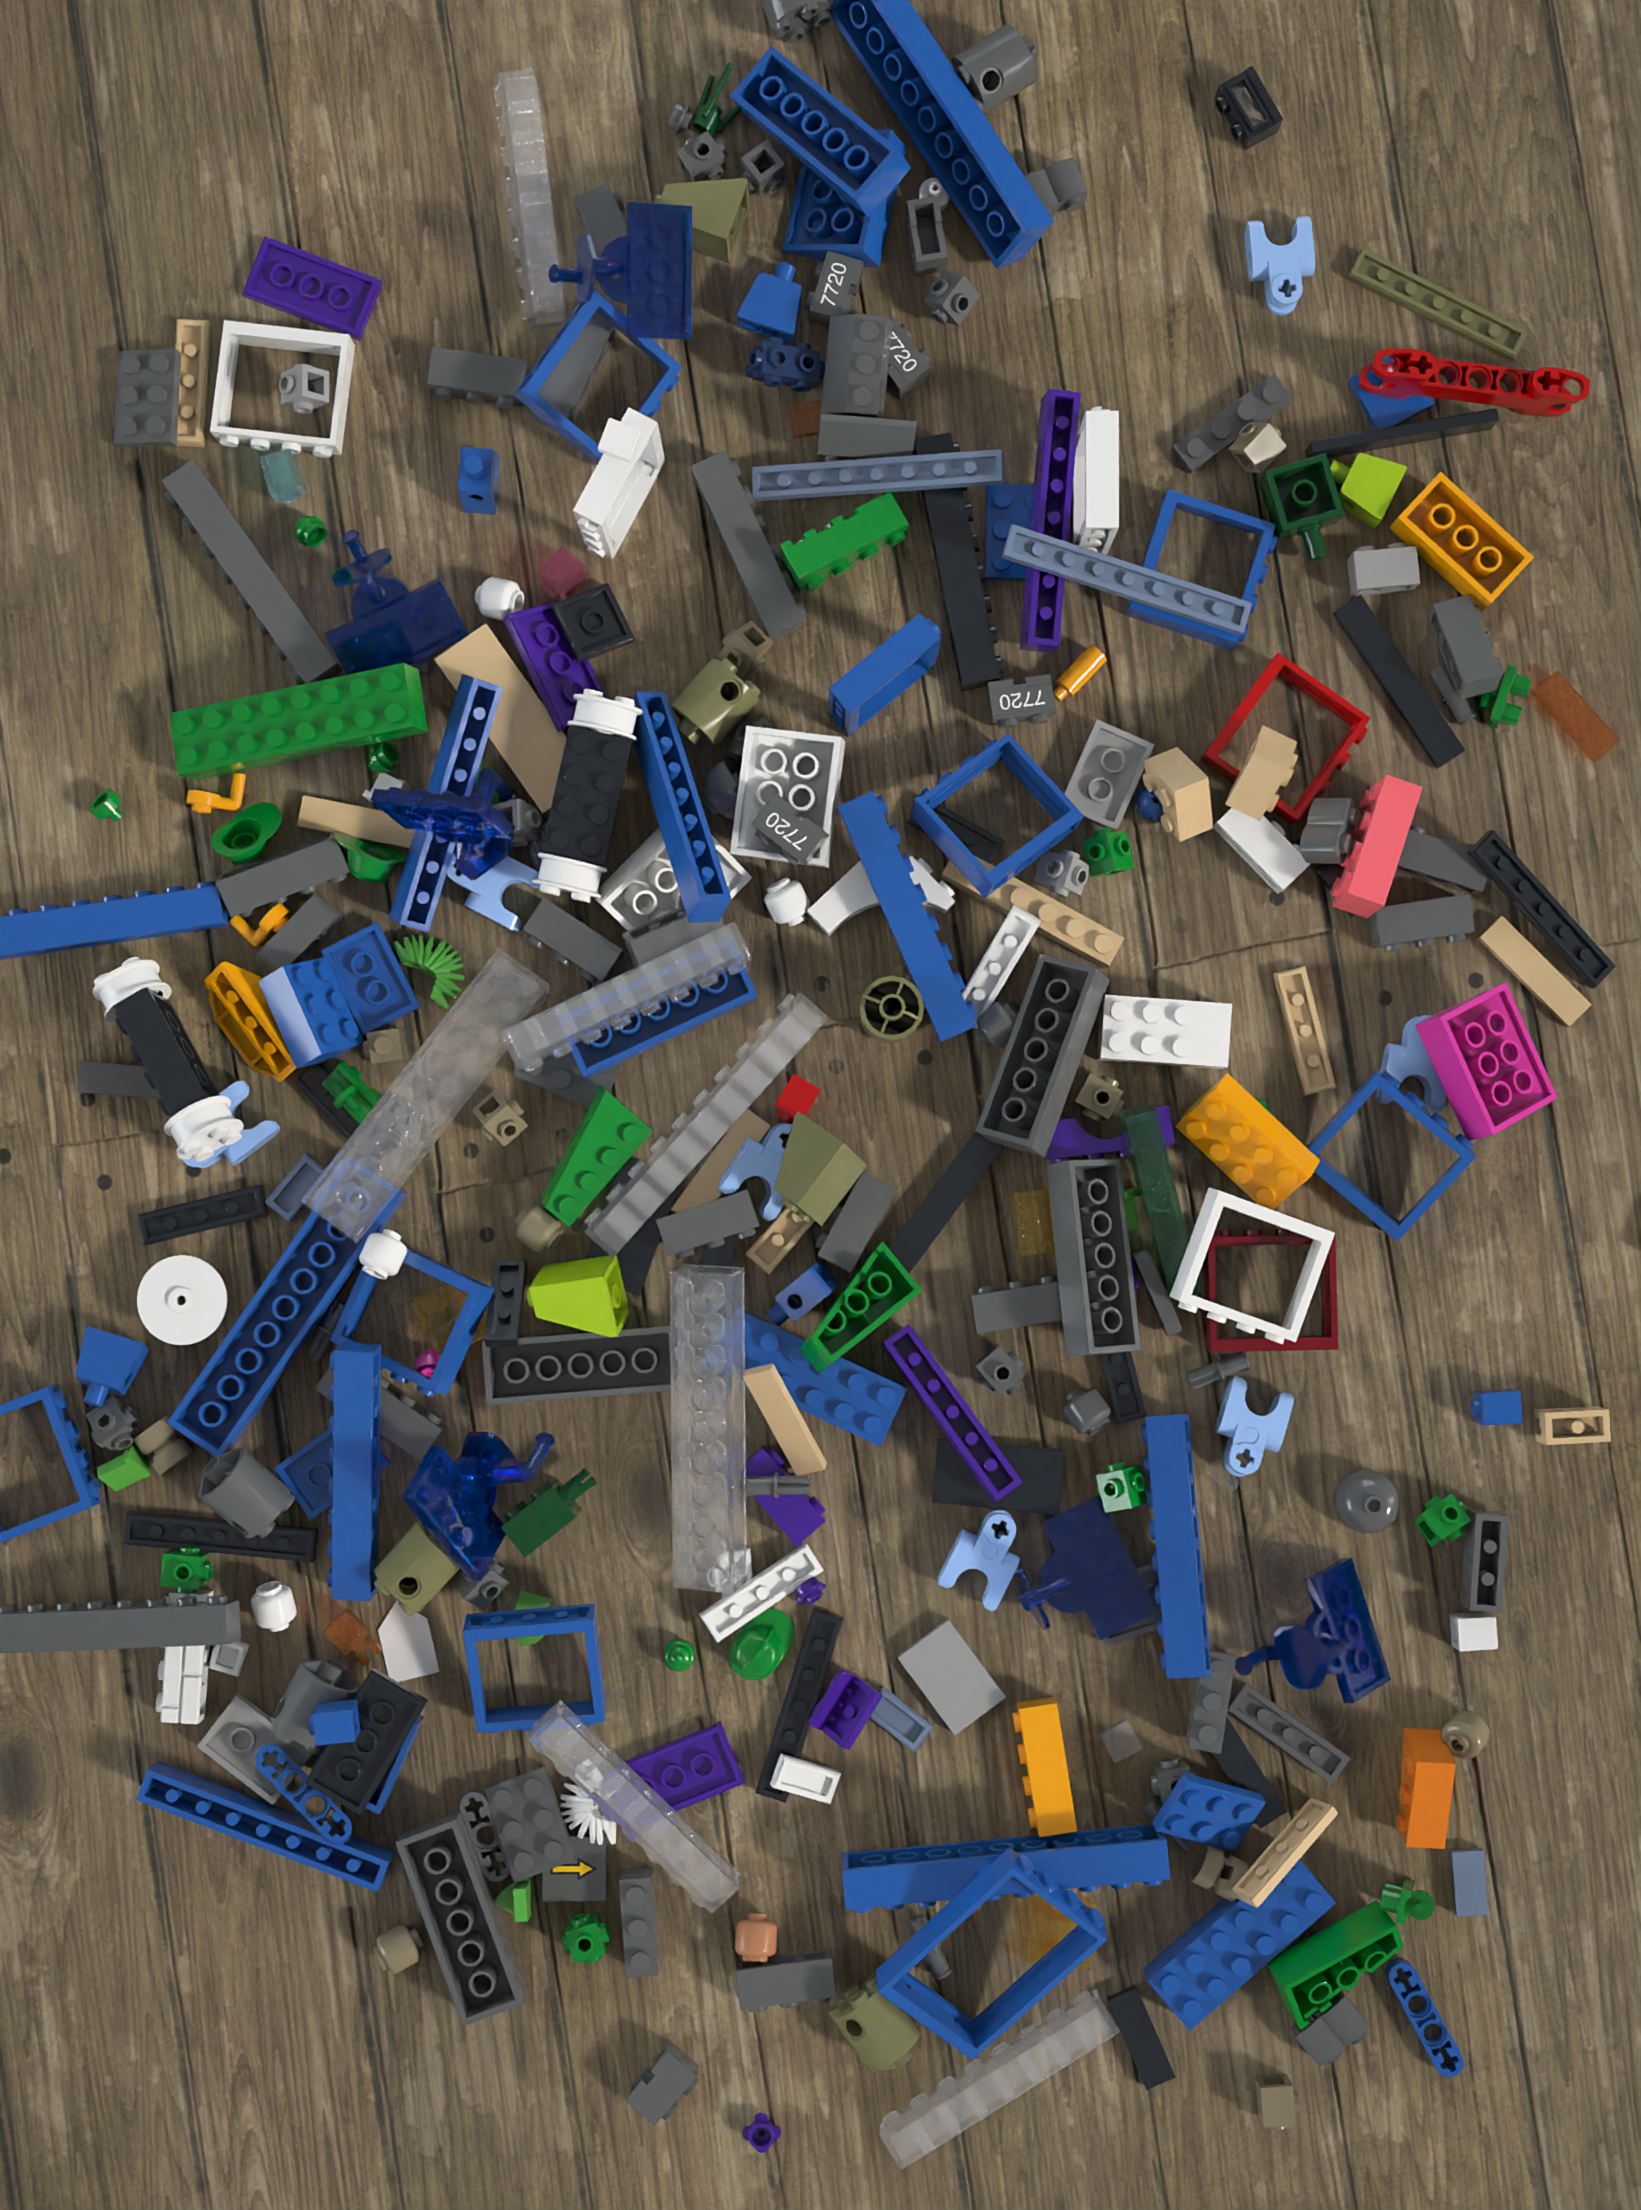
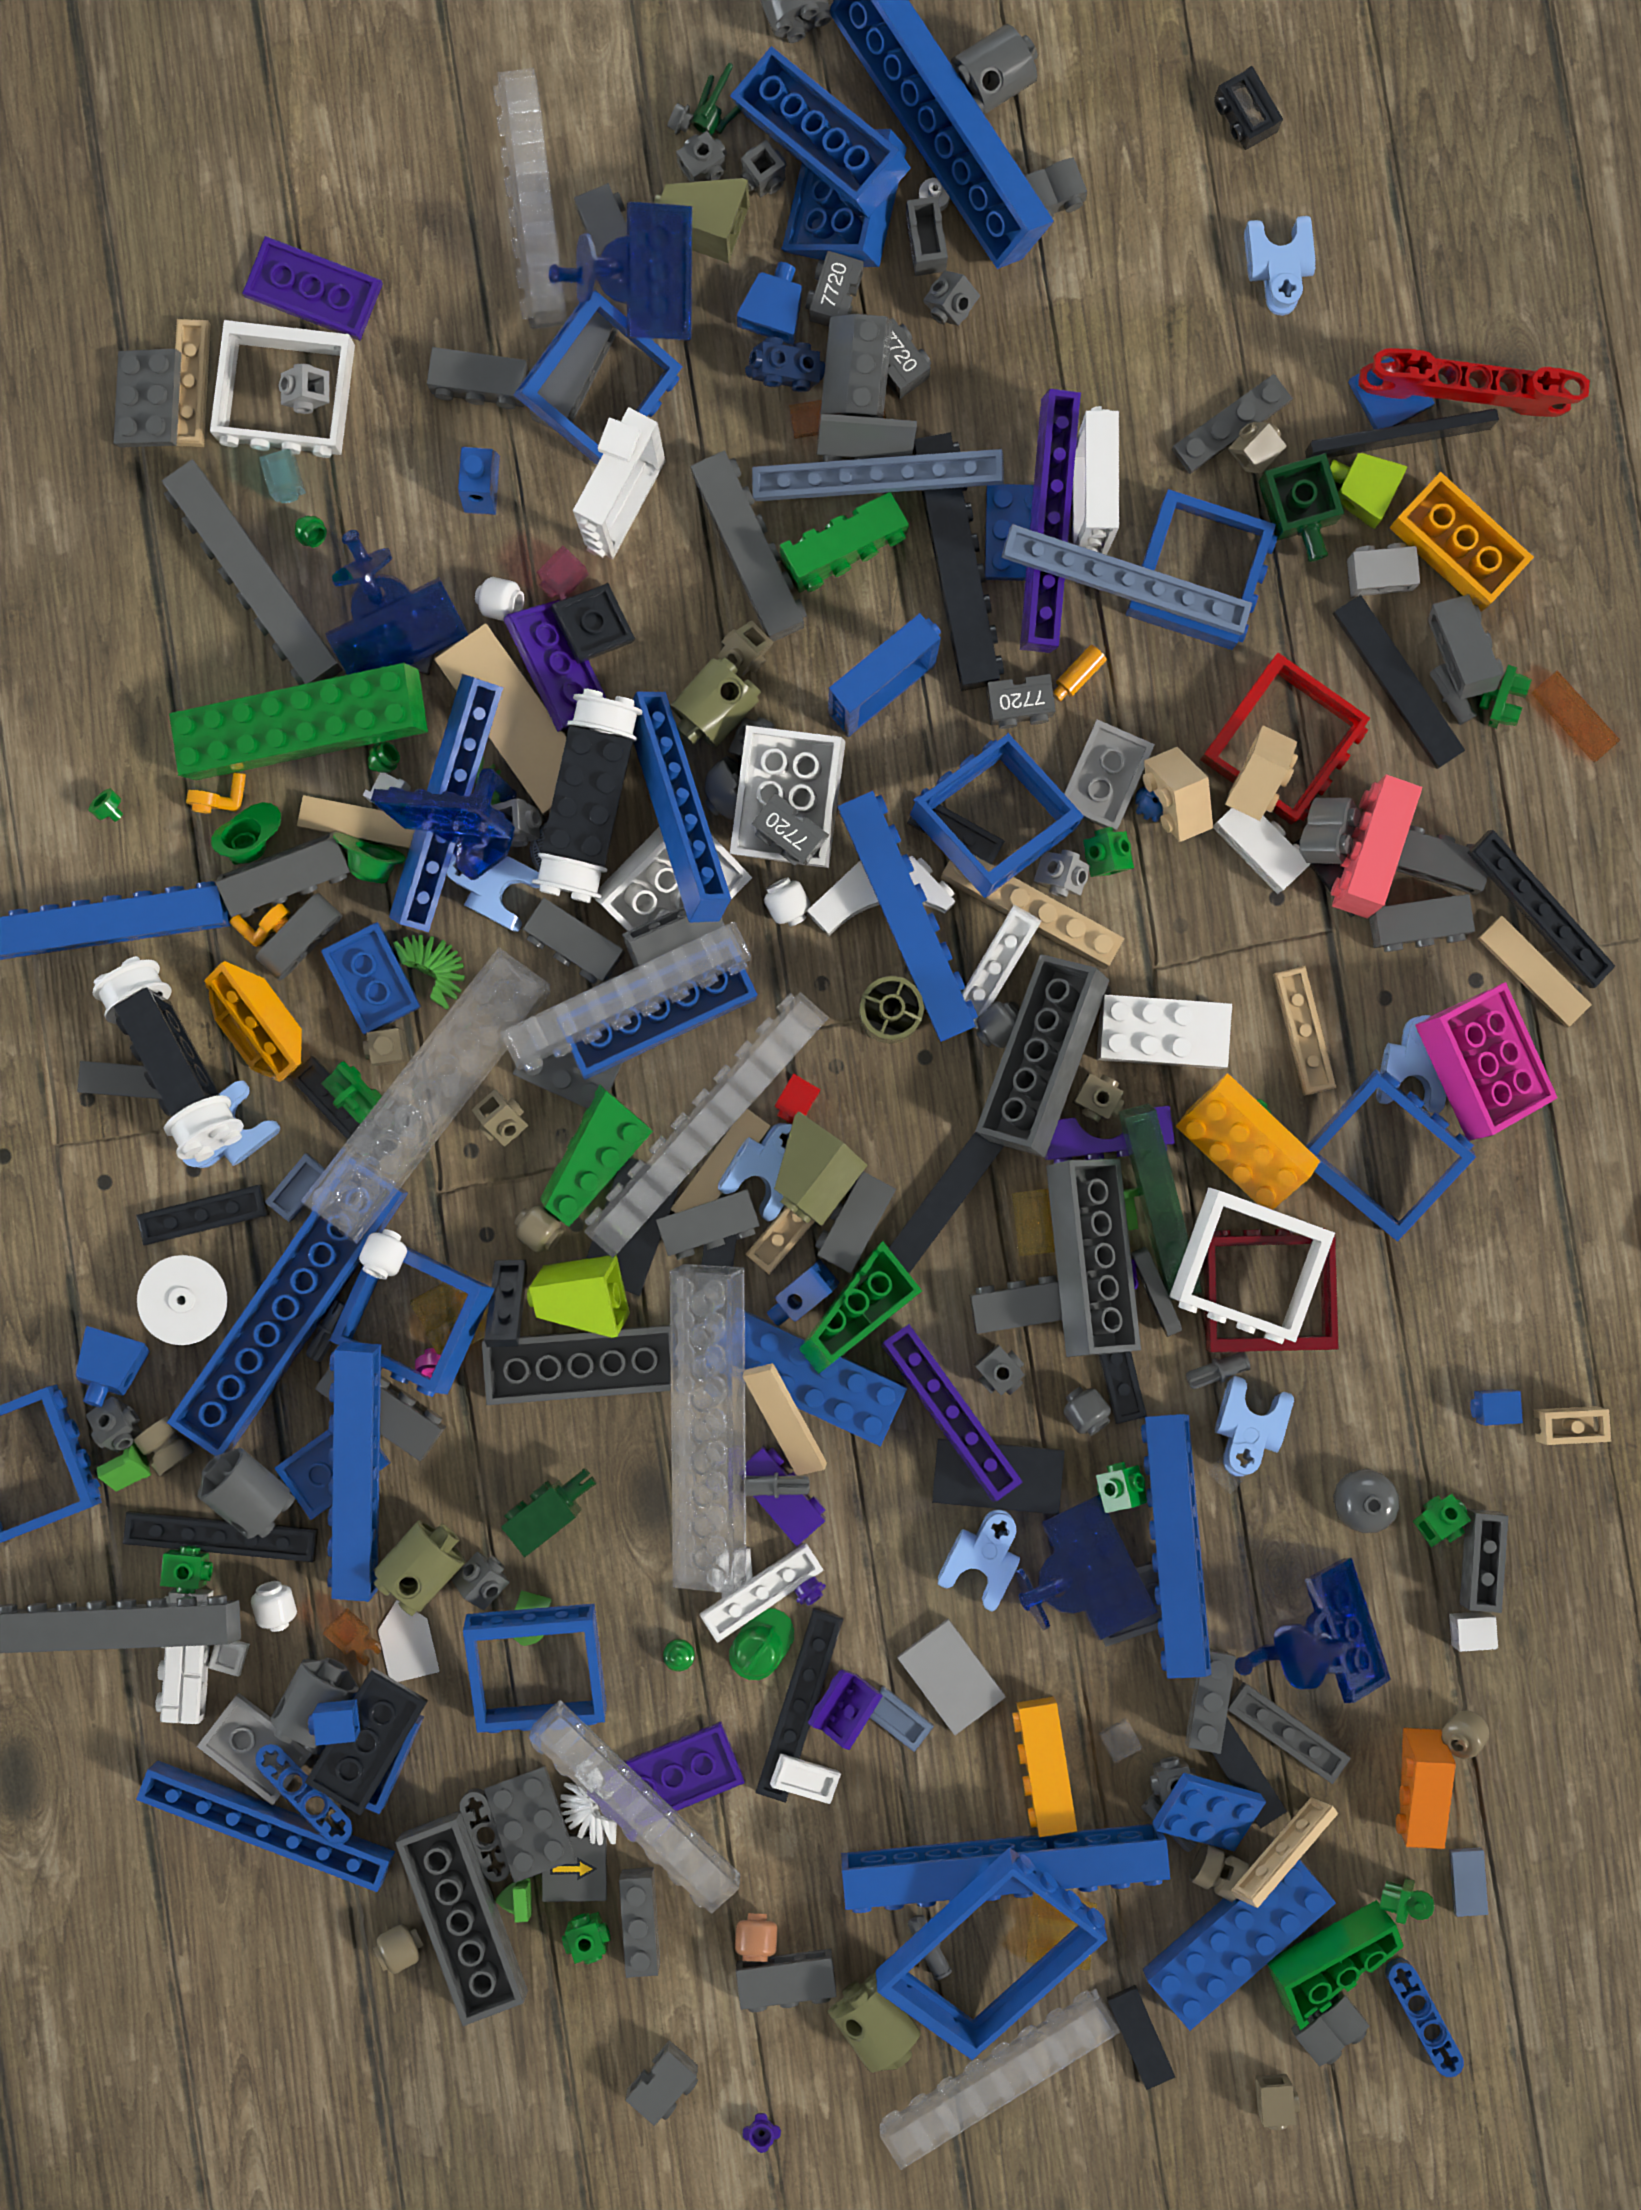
(311, 1012): blue brick -> none
(459, 1495): clear blue plate -> none
(1437, 304): olive tile -> none

